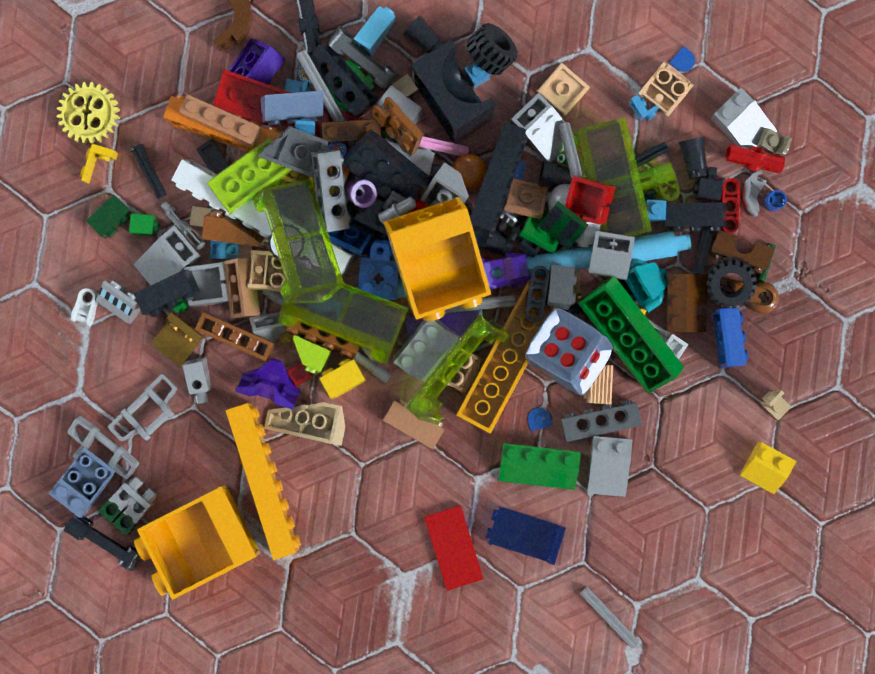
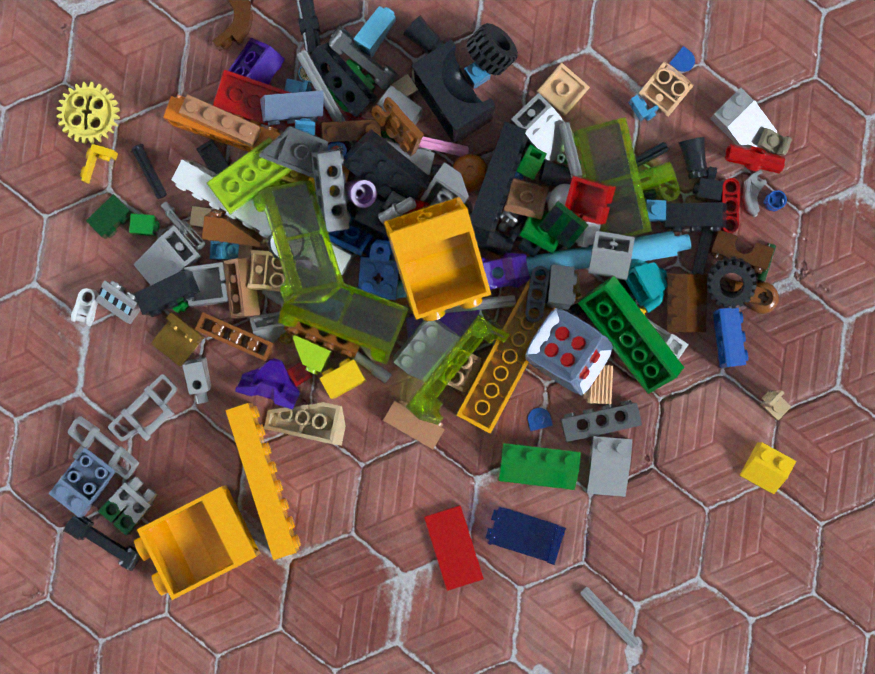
(531, 162): none -> green brick

